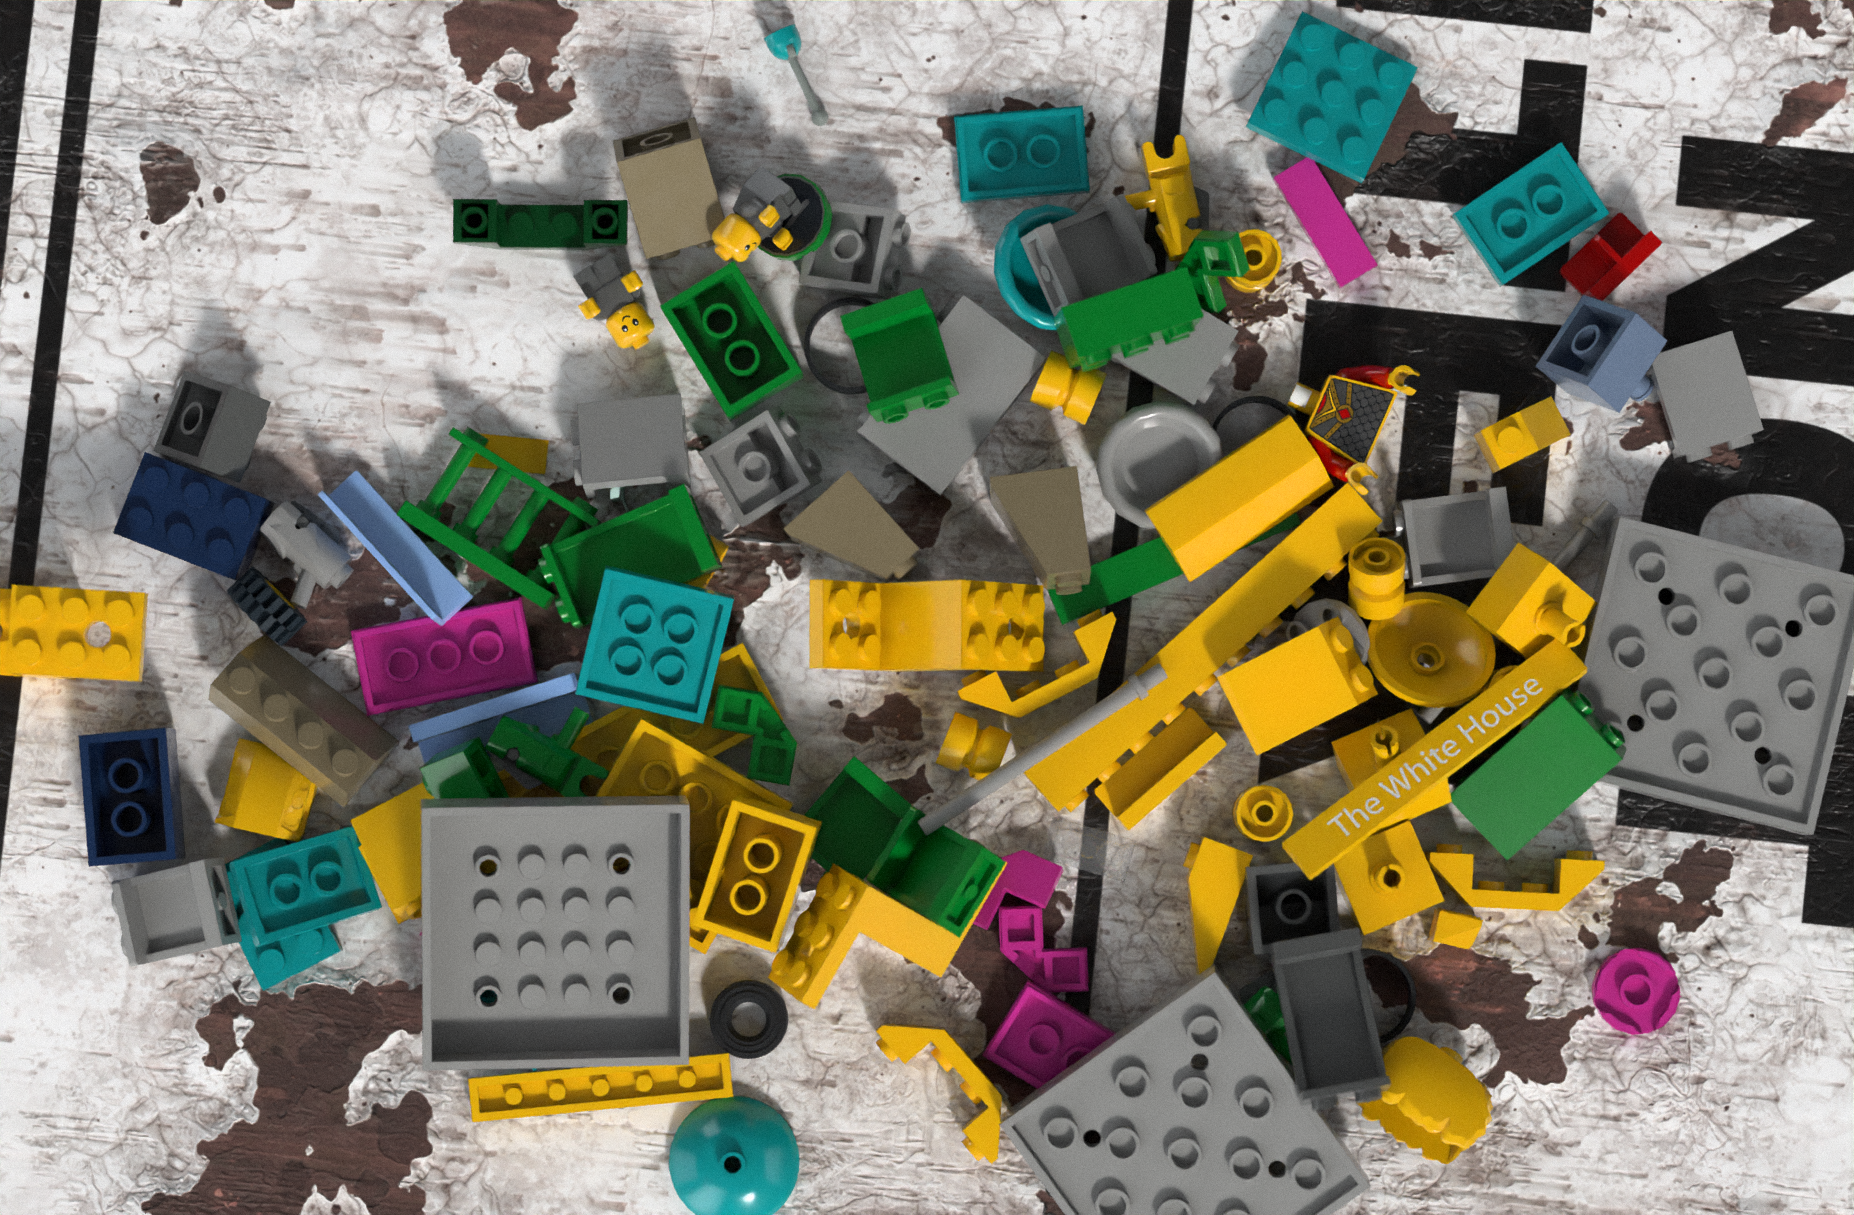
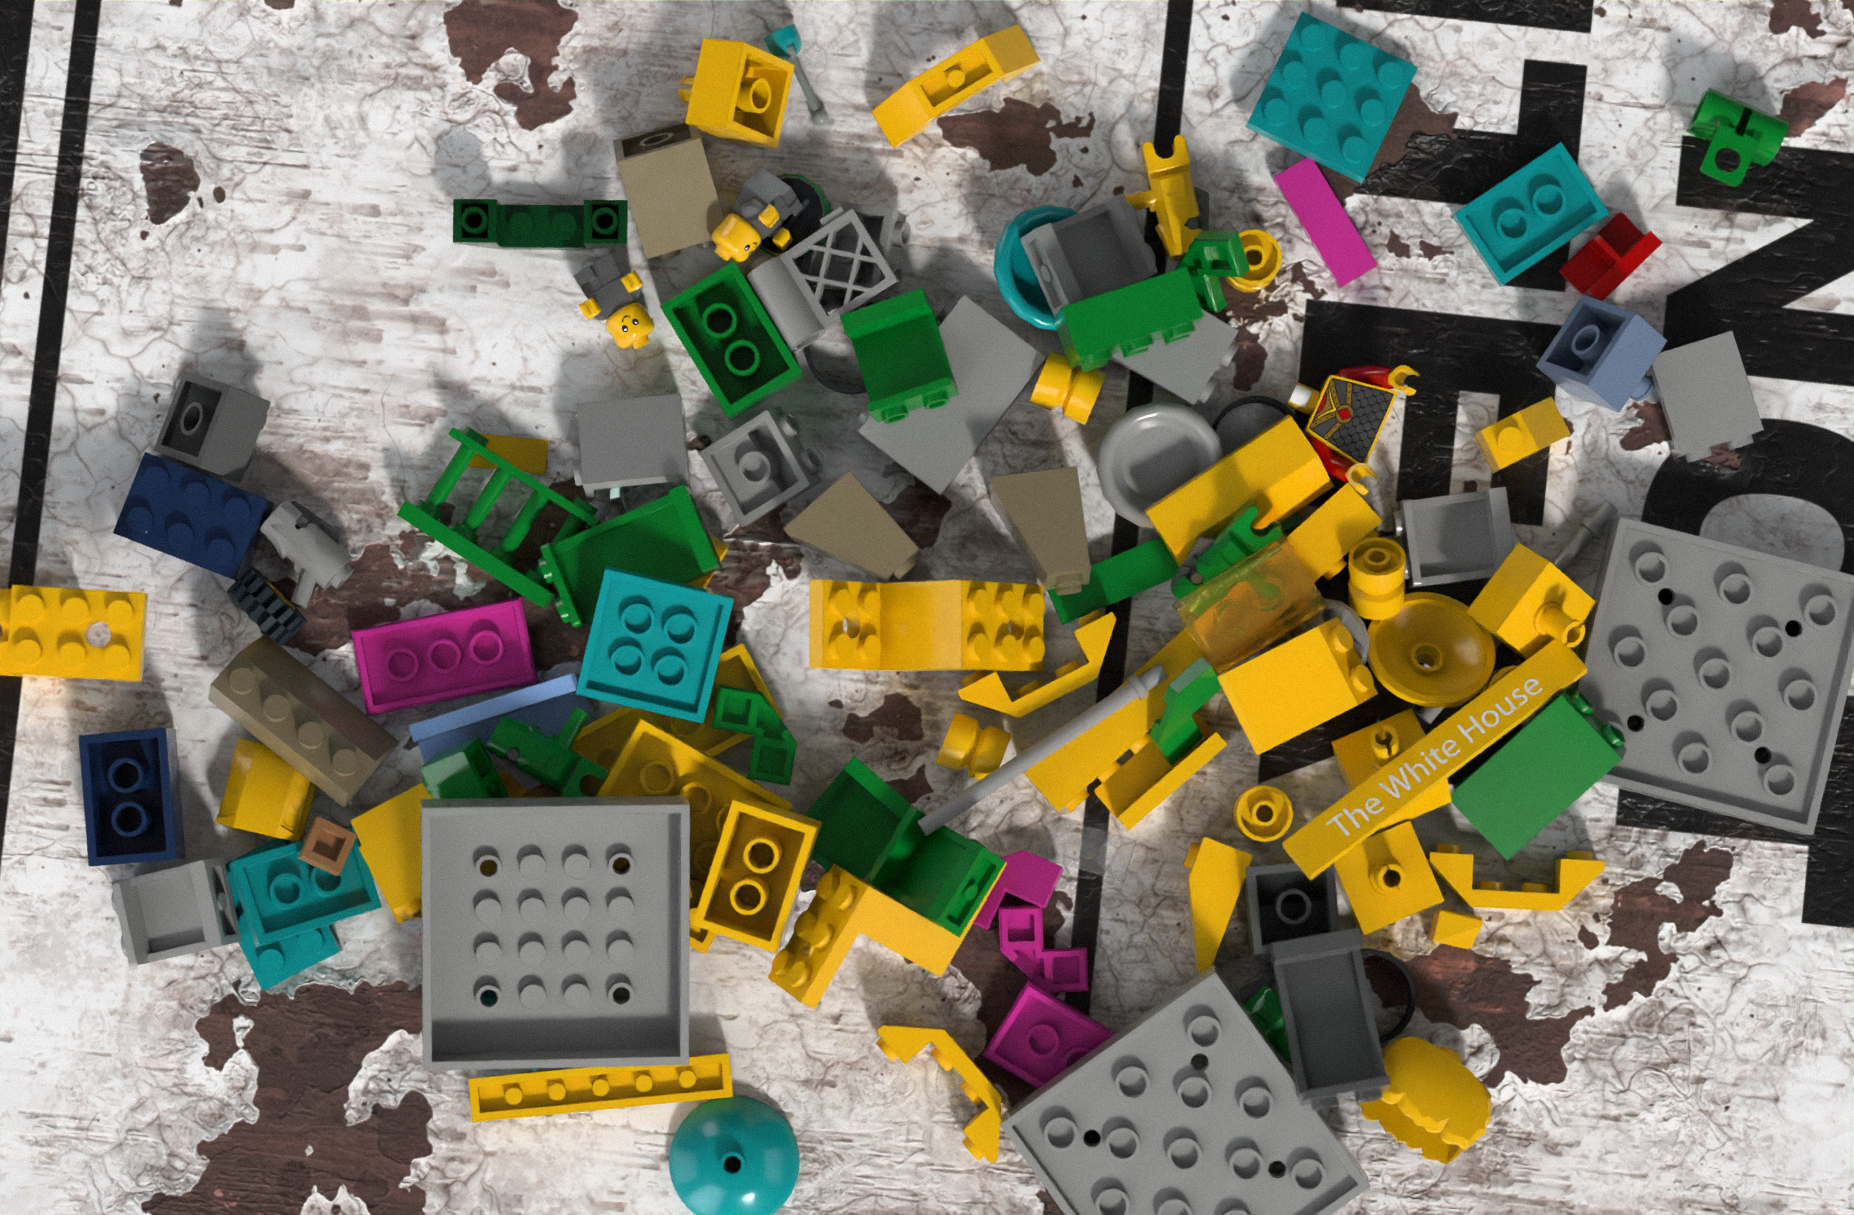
(327, 846): none -> medium nougat tile
(397, 548): light blue panel -> none
(729, 1038): black tyre -> none
(738, 93): none -> yellow brick
(790, 298): none -> light grey piece
(953, 82): none -> yellow slope
(1021, 154): teal tile -> none
(1176, 729): none -> green tile
(1215, 555): none -> green piece
(1250, 605): none -> clear yellow tile
(1635, 991): dark pink tile -> none
(1735, 126): none -> green piece

